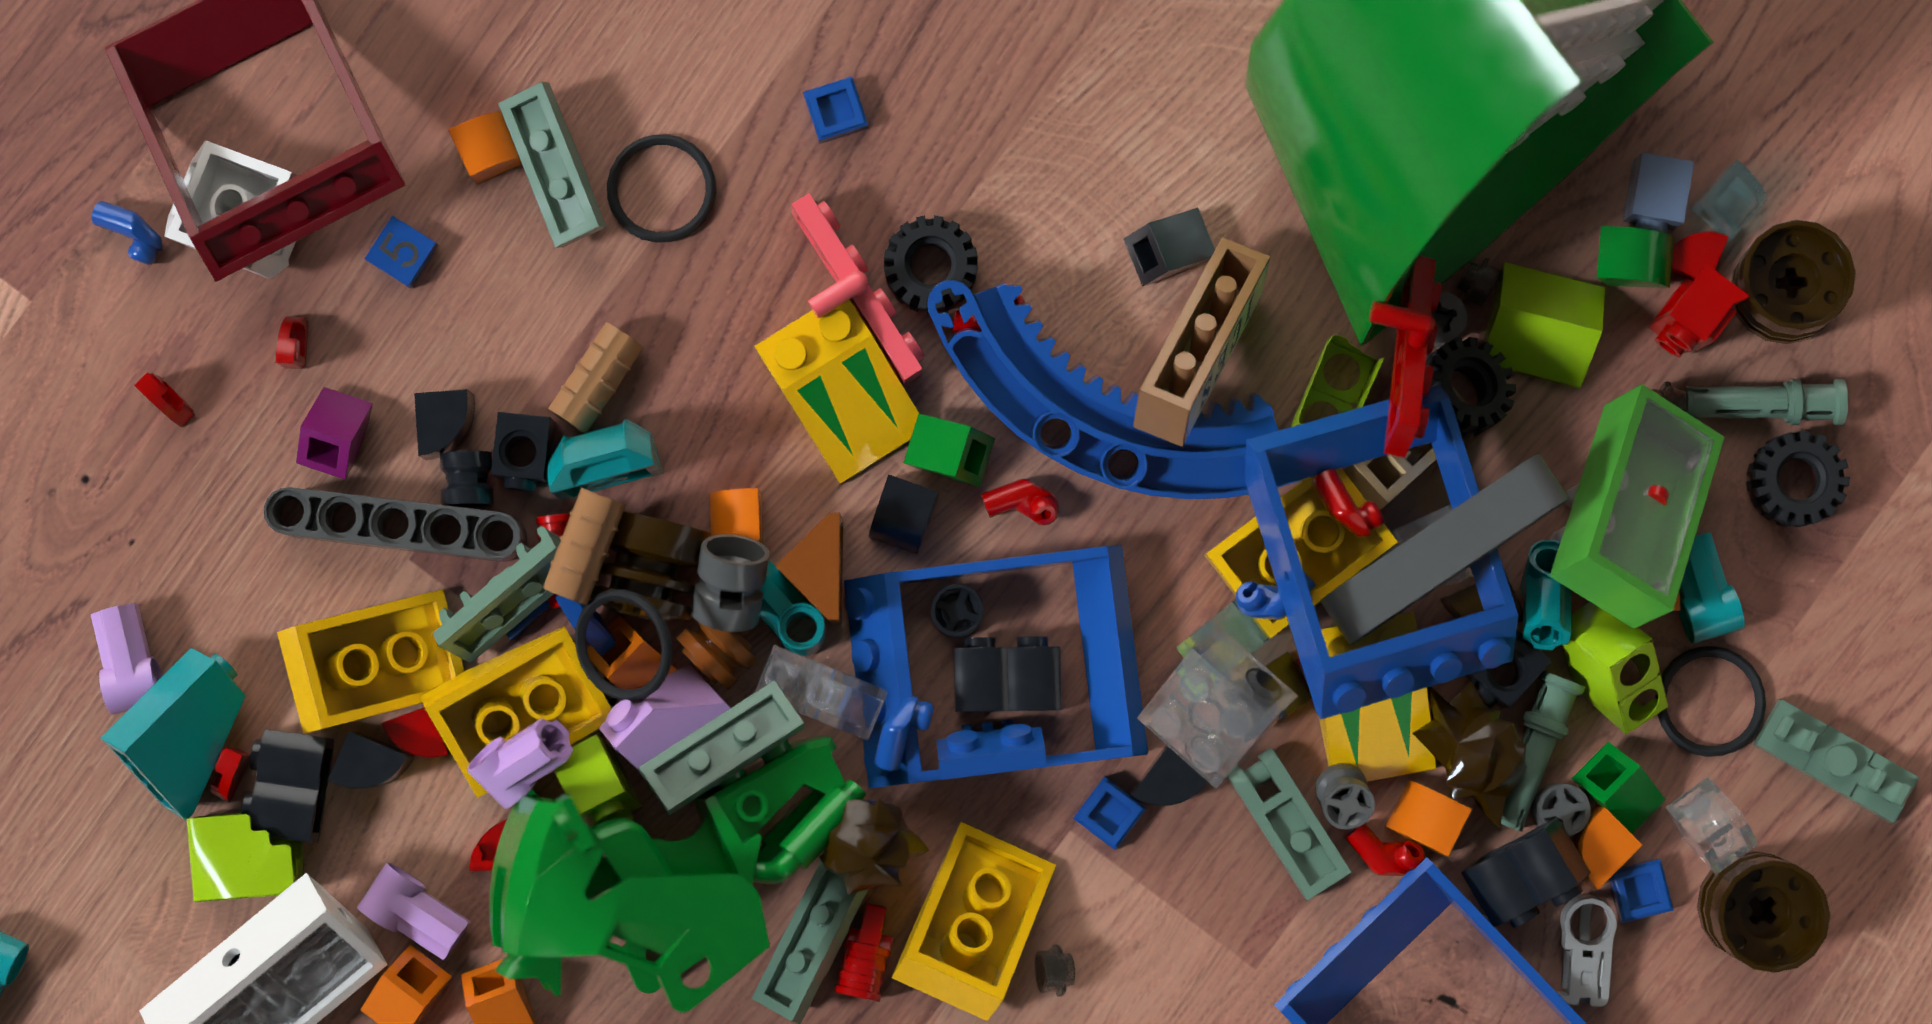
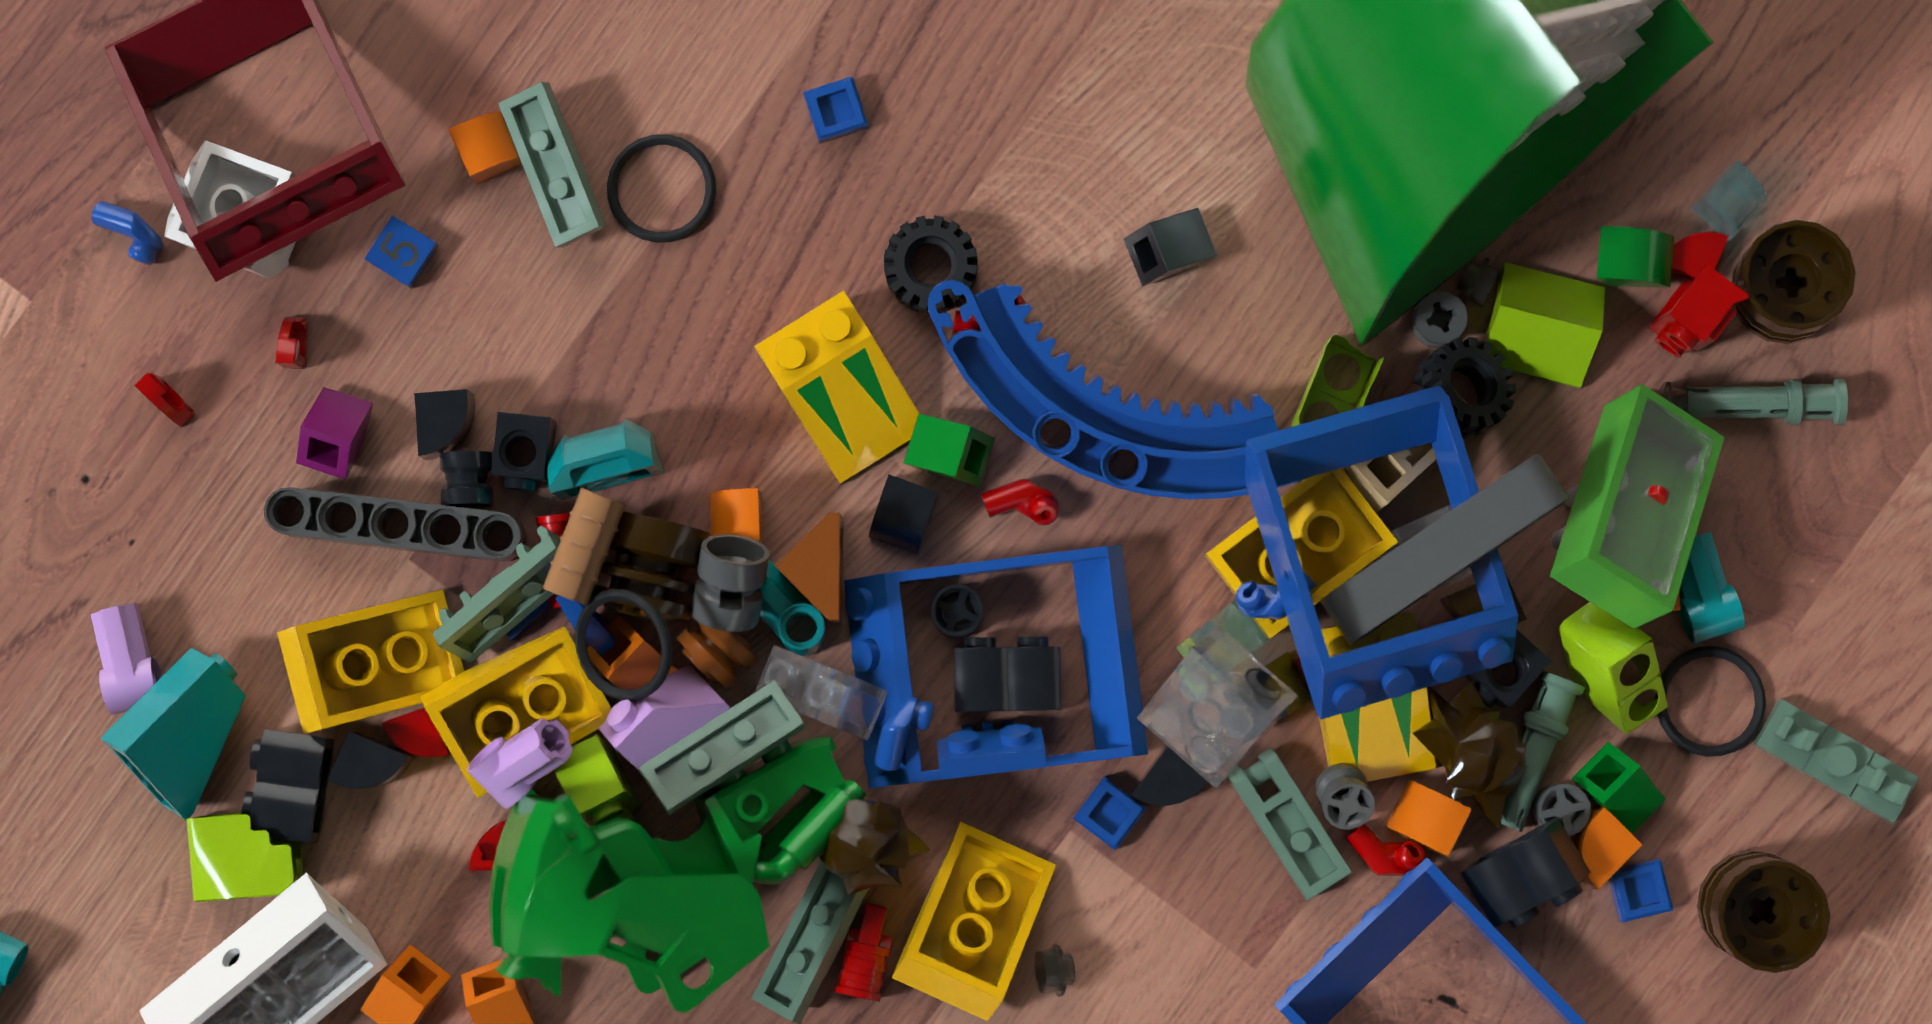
(231, 768): red tile -> none
(403, 905): lavender piece -> none
(595, 378): medium nougat axle -> none
(851, 283): coral plate -> none
(1201, 342): medium nougat brick -> none
(1342, 507): red arm -> none
(1413, 342): red plate -> none
(1544, 599): teal piece -> none
(1586, 961): light grey piece -> none
(1658, 192): sand blue brick -> none
(1705, 816): clear brick -> none
(1828, 472): black tyre -> none

